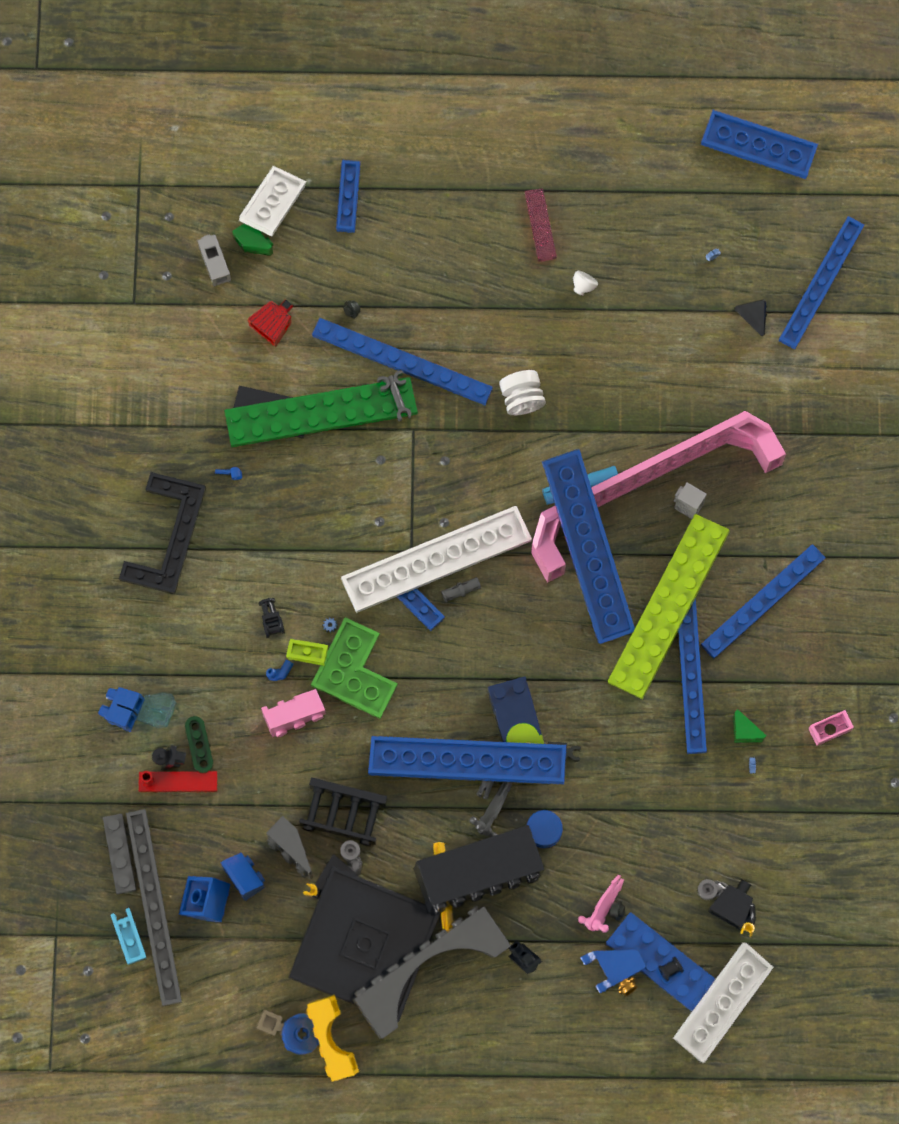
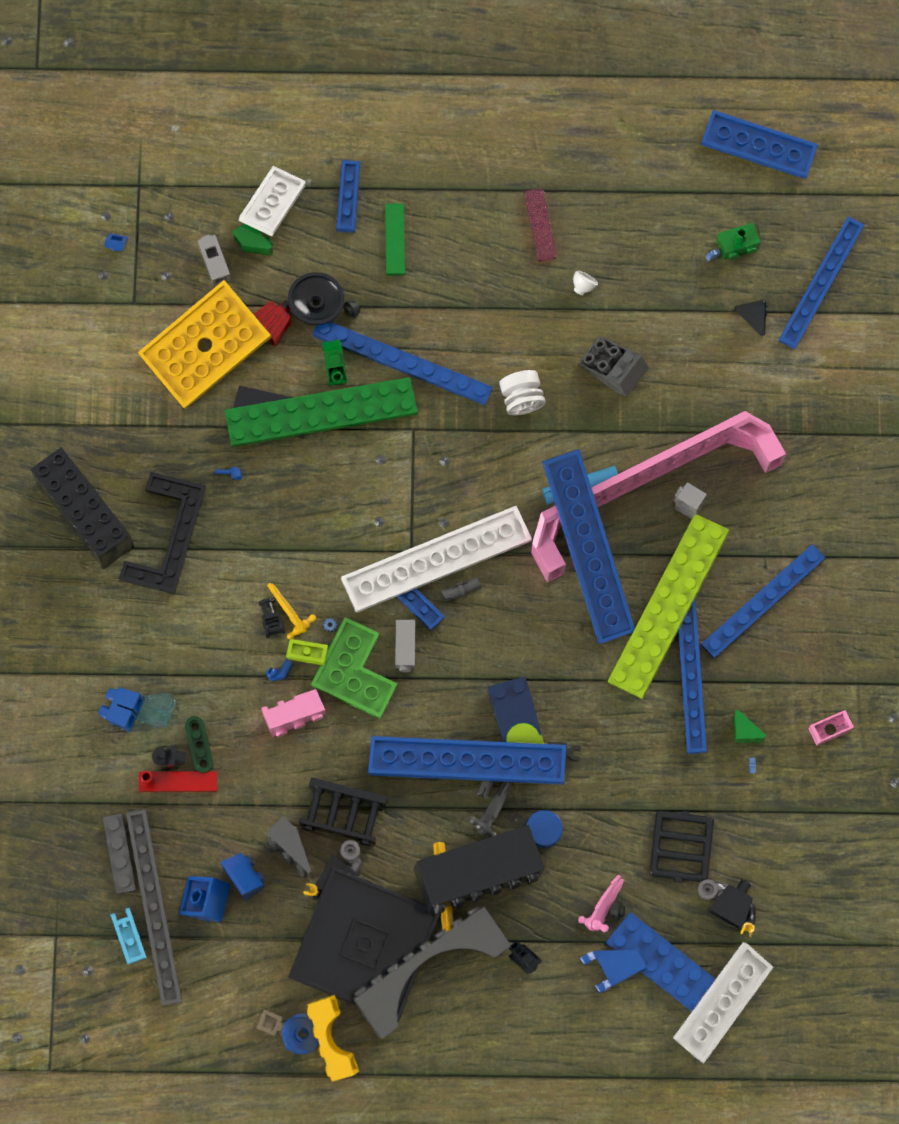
(82, 508): none -> black brick
(116, 242): none -> blue plate
(216, 317): none -> yellow plate
(300, 626): none -> yellow piece
(316, 288): none -> black dish
(334, 362): none -> green slope
(393, 383): dark grey bar -> none
(395, 239): none -> green tile
(405, 645): none -> light grey brick
(614, 365): none -> dark grey slope
(627, 986): pearl gold plate -> none
(659, 833): none -> black bar
(670, 969): black bush -> none
(738, 241): none -> green brick

